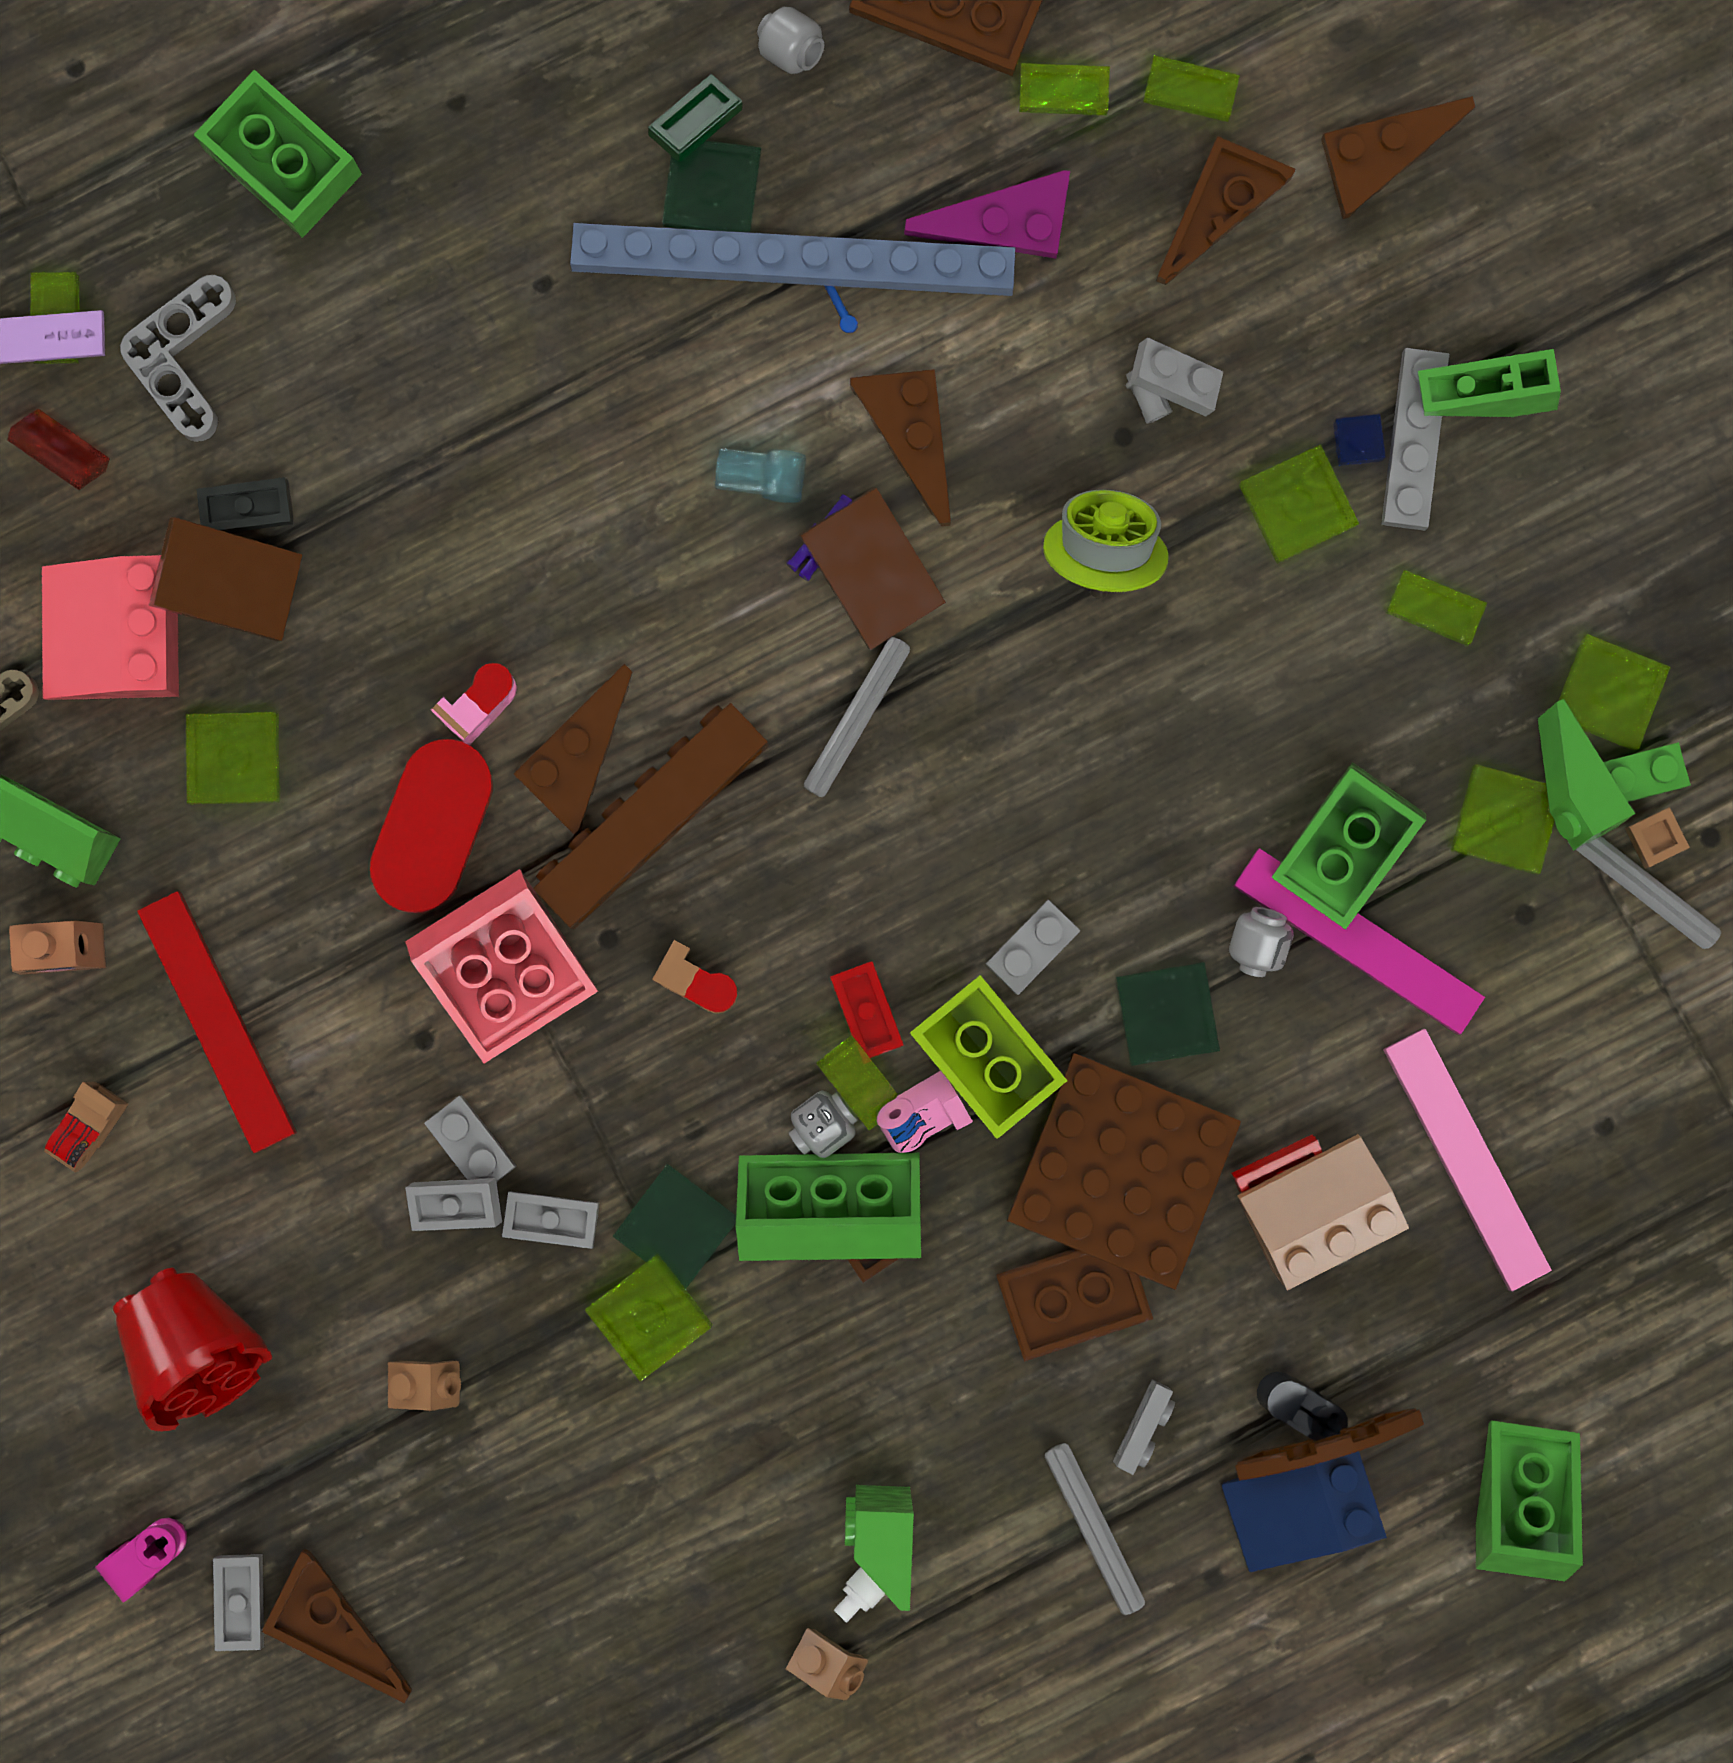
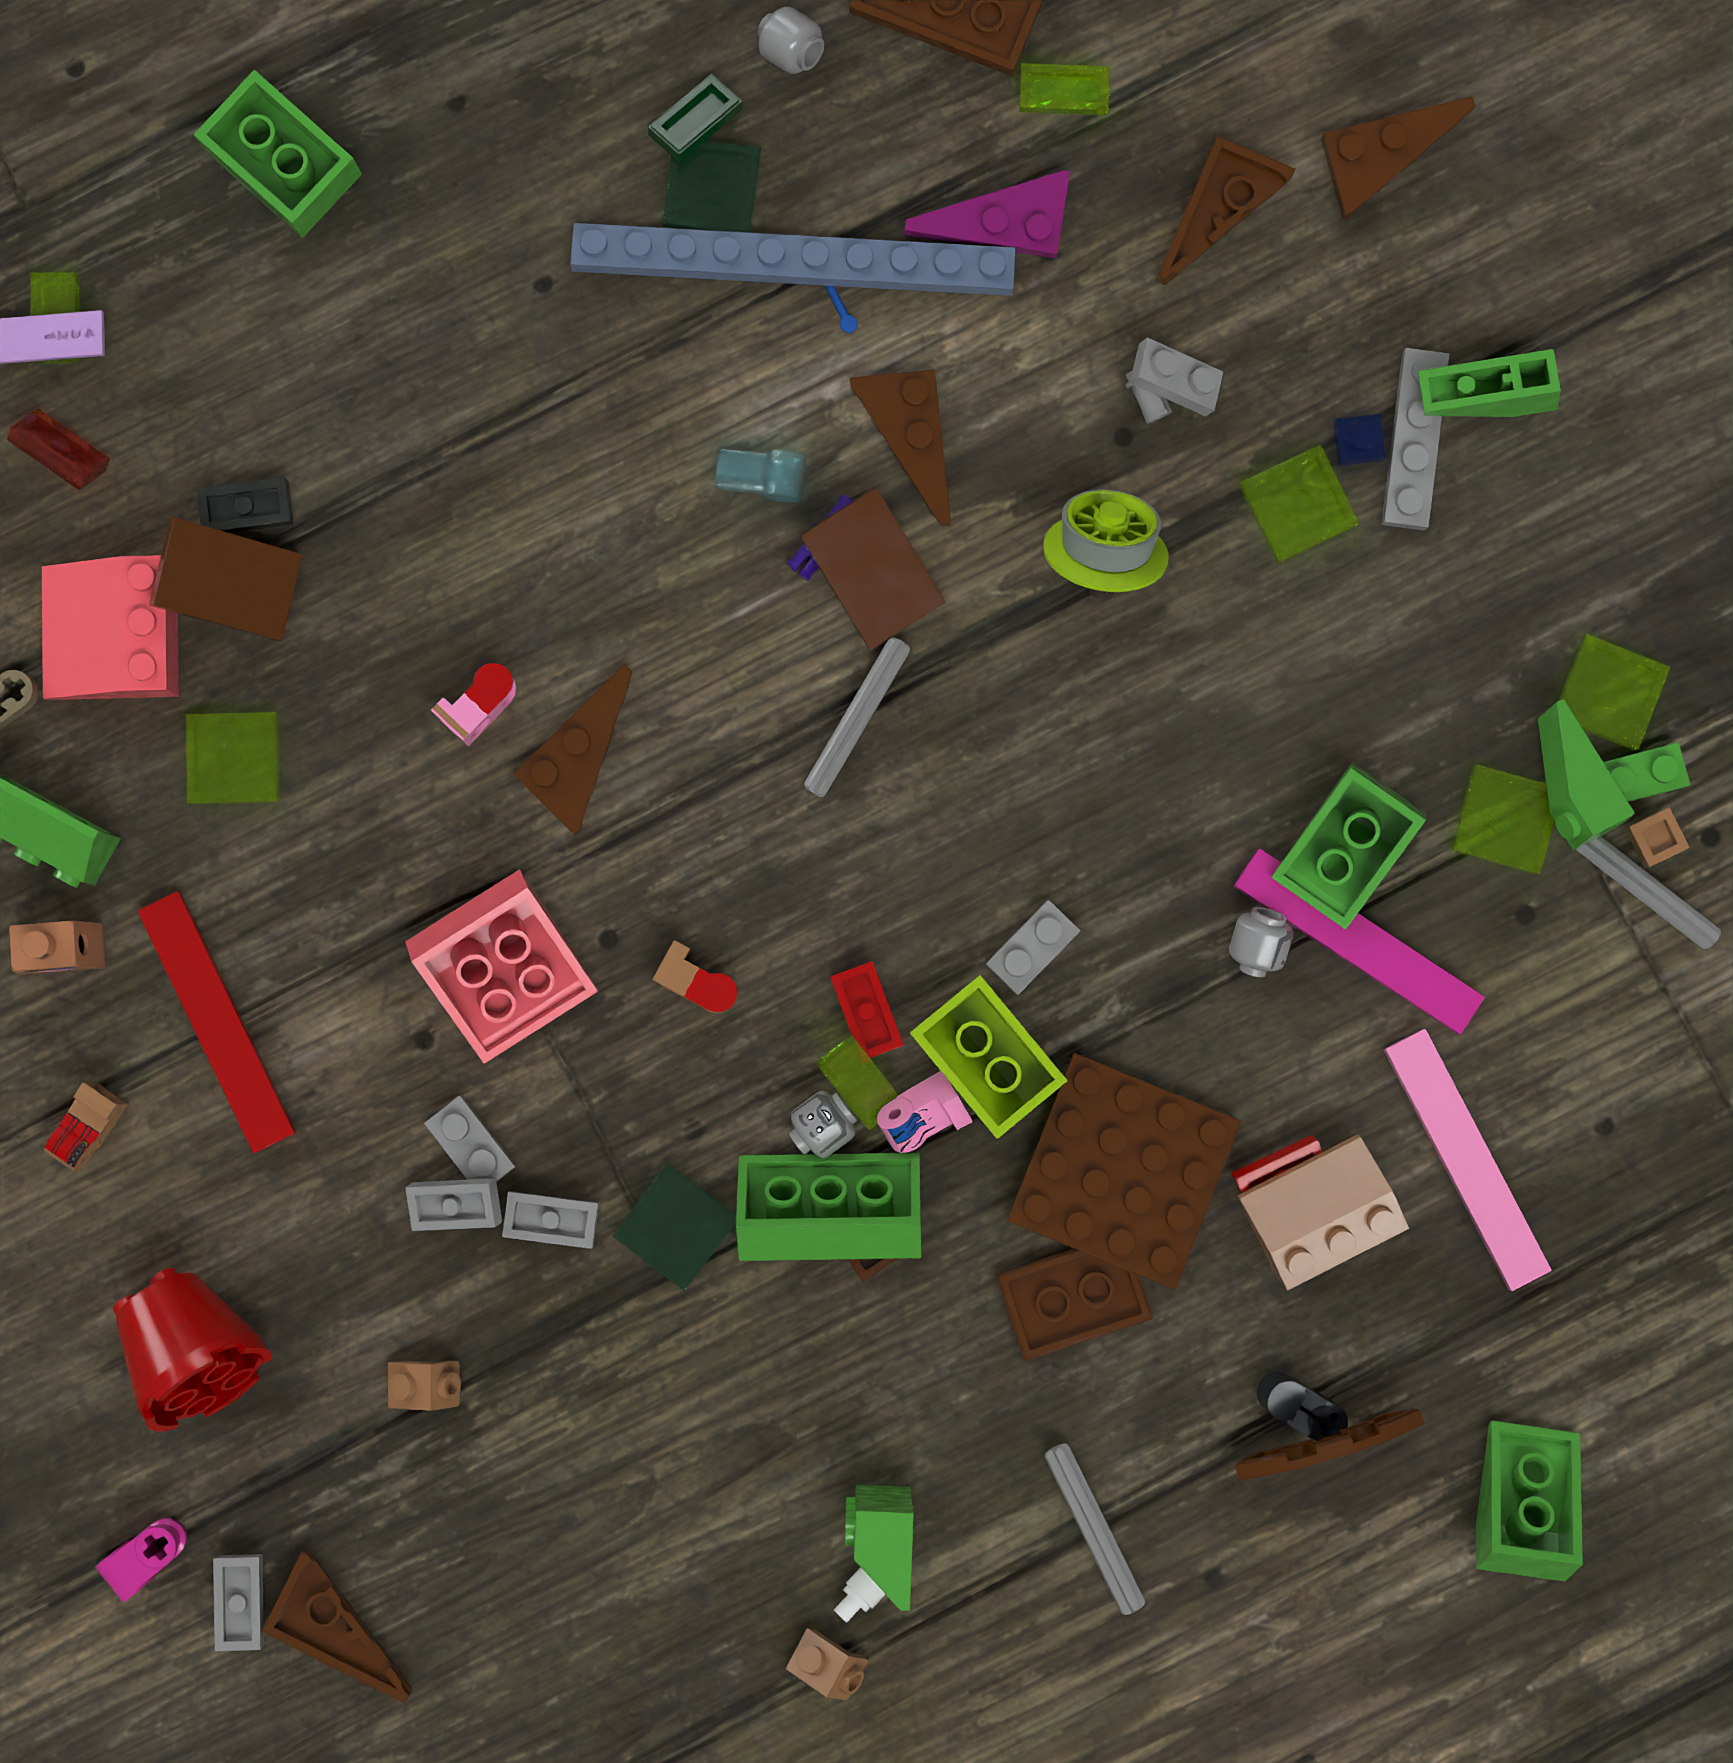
(162, 360): light grey beam -> none
(431, 826): red tile -> none
(649, 1317): clear neon green tile -> none
(651, 816): reddish brown brick -> none
(1154, 1410): light grey plate -> none
(1167, 1014): clear green tile -> none
(1191, 88): clear neon green tile -> none
(1303, 1512): dark blue slope -> none
(1436, 608): clear neon green tile -> none

